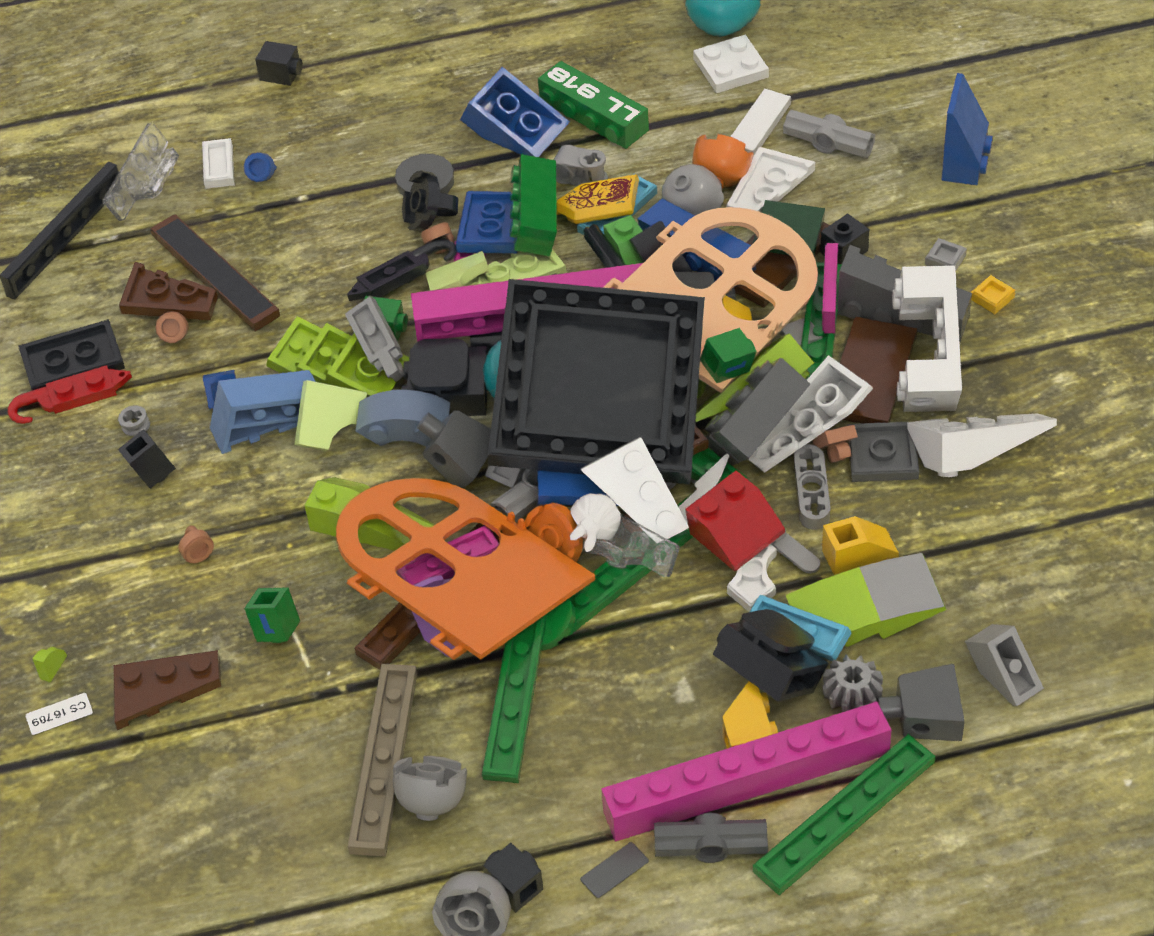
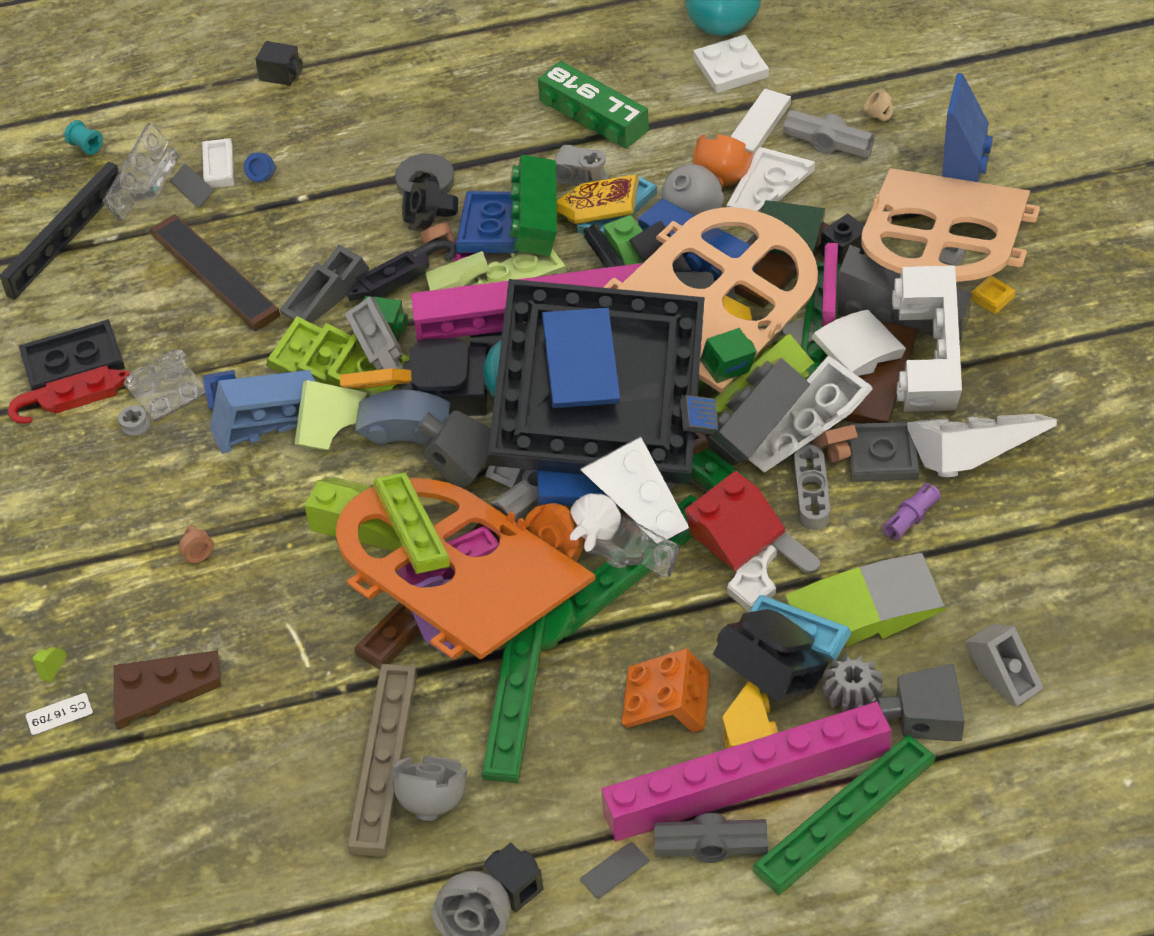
(87, 139): none -> teal bush
(146, 459): black brick -> none
(156, 294): reddish brown wing -> none
(164, 386): none -> clear hinge
(171, 327): nougat tile -> none
(191, 185): none -> dark grey sticker
(272, 614): green brick -> none
(325, 285): none -> dark grey slope
(375, 378): none -> light orange tile
(411, 523): none -> lime tile
(513, 116): blue slope -> none
(580, 357): none -> blue tile
(667, 687): none -> orange bracket
(699, 414): none -> dark grey tile
(705, 483): white sticker -> none
(856, 544): yellow slope -> none
(858, 342): none -> white slope
(877, 104): none -> tan tile
(911, 511): none -> medium lavender pin
(948, 203): none -> light nougat door

